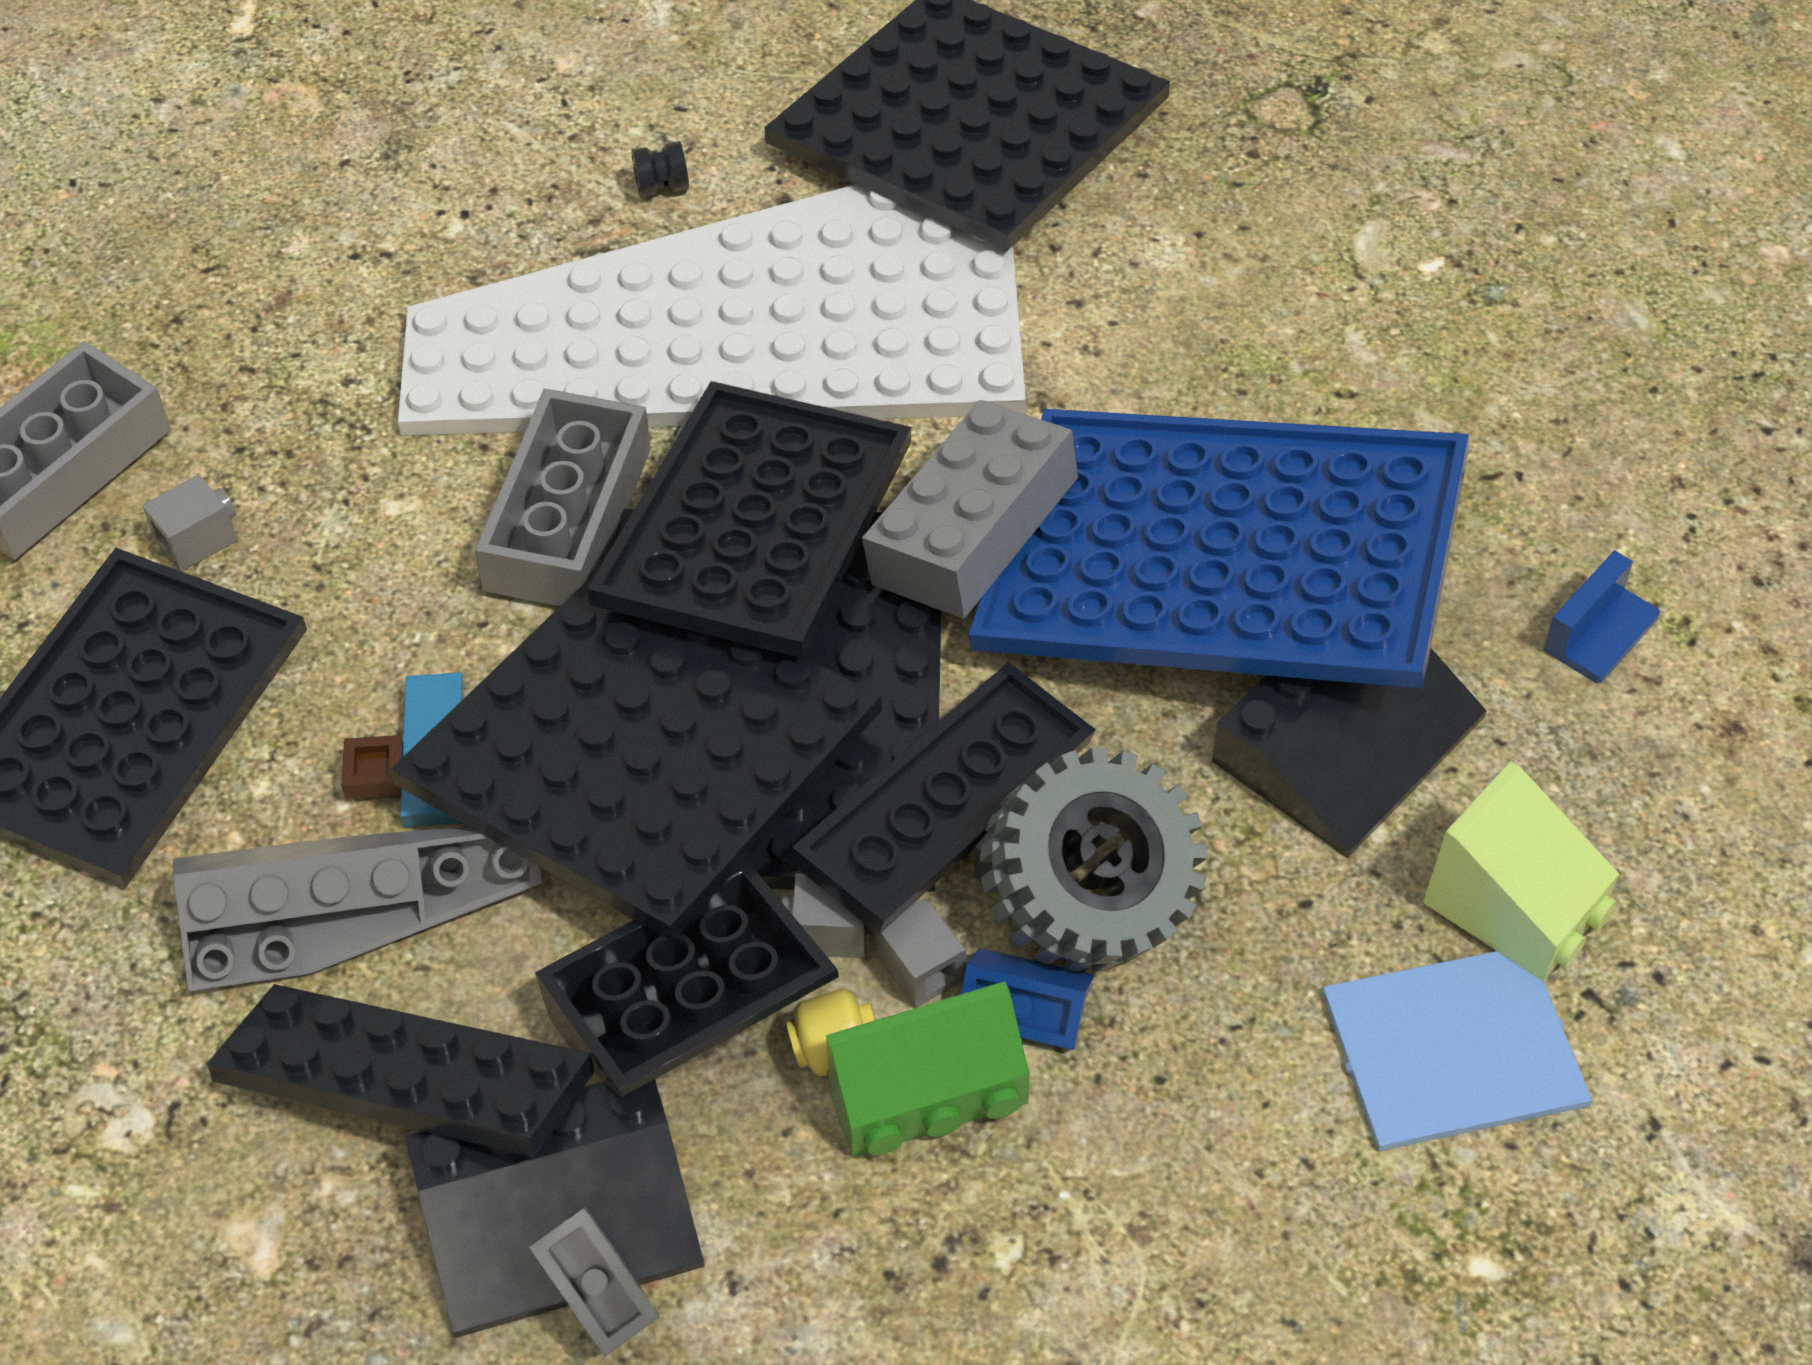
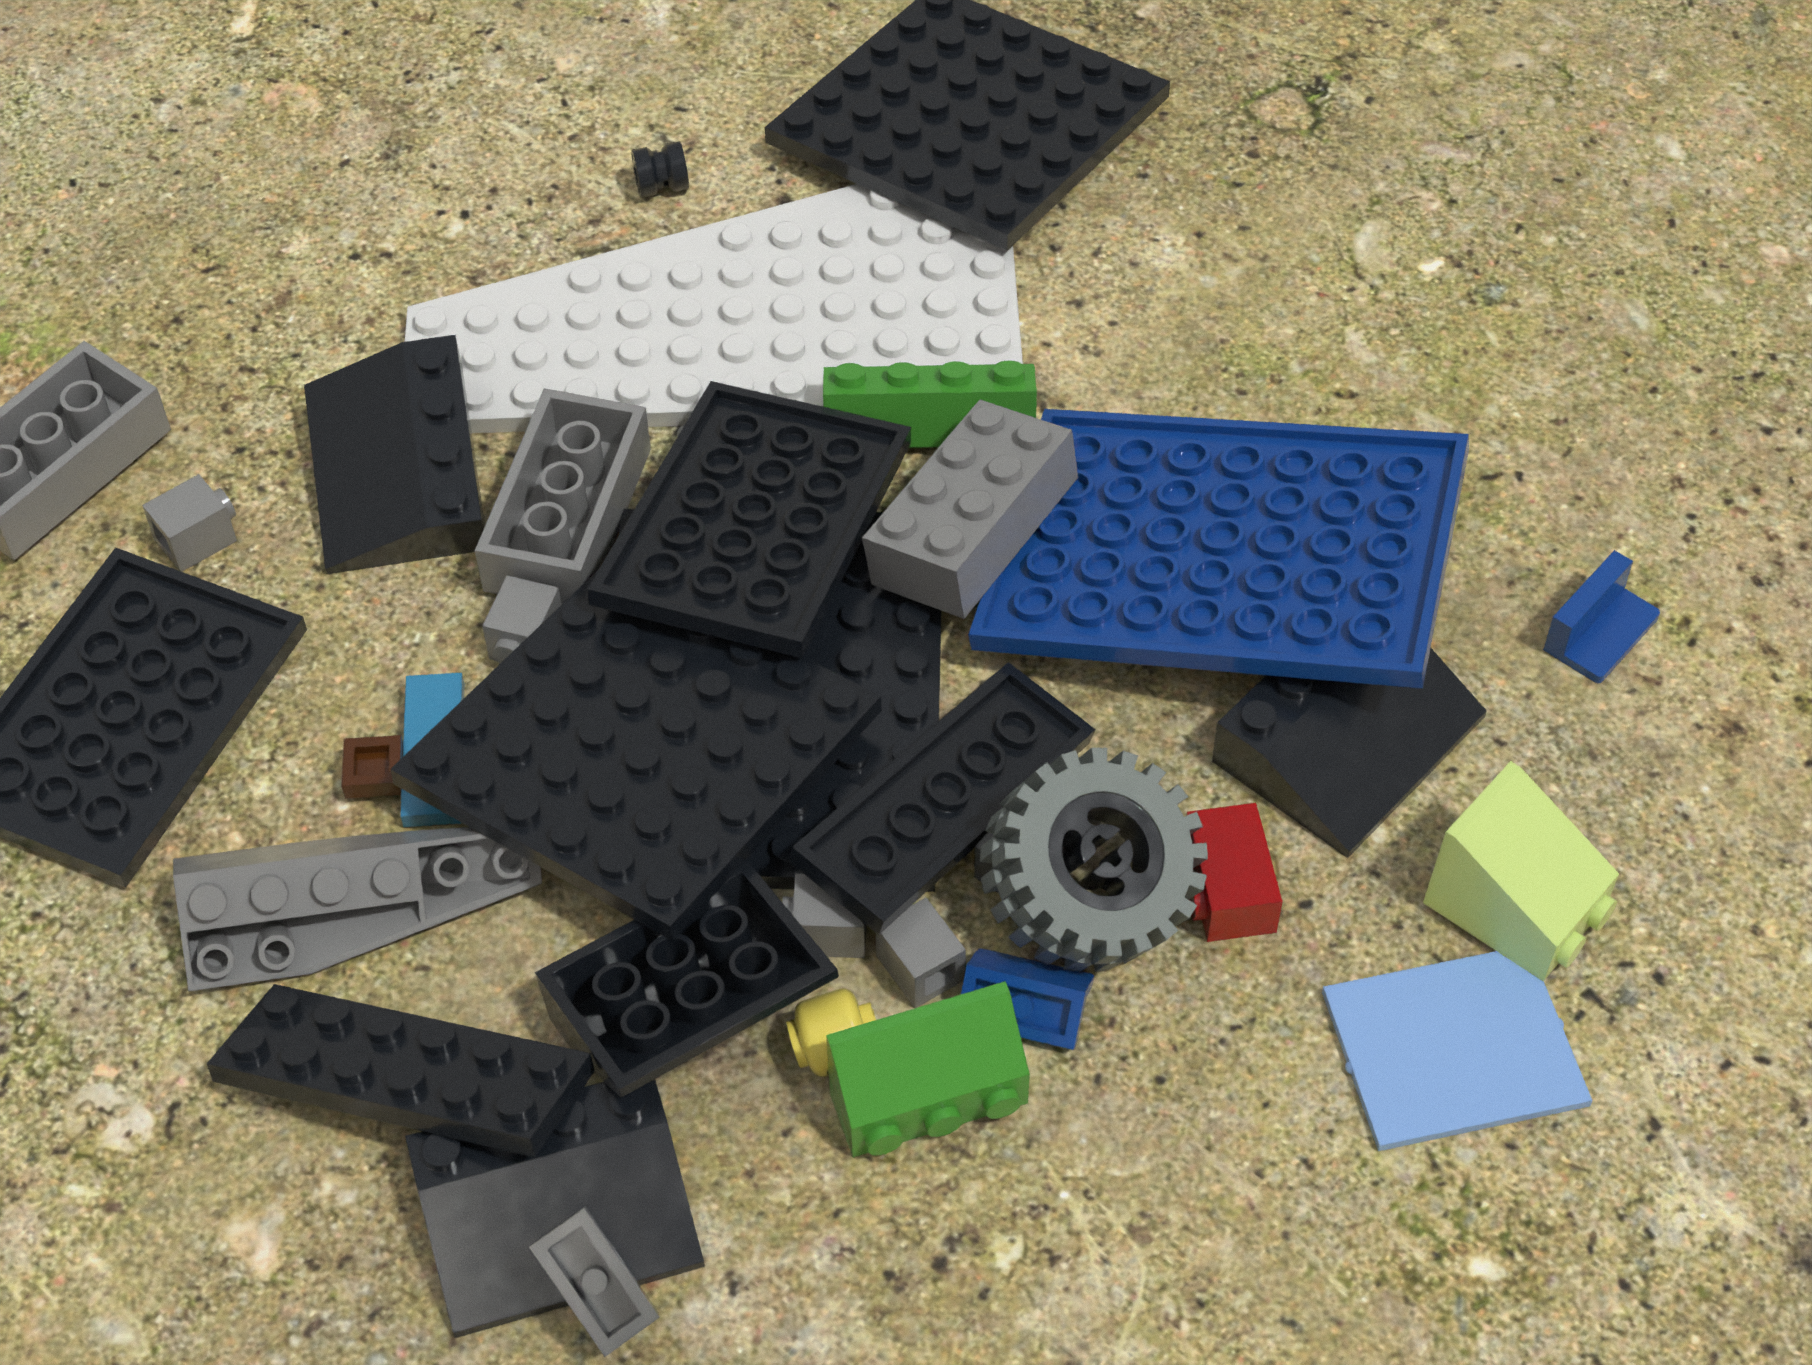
(395, 458): none -> black slope
(516, 614): none -> light grey brick
(928, 396): none -> bright green brick
(1240, 883): none -> red brick

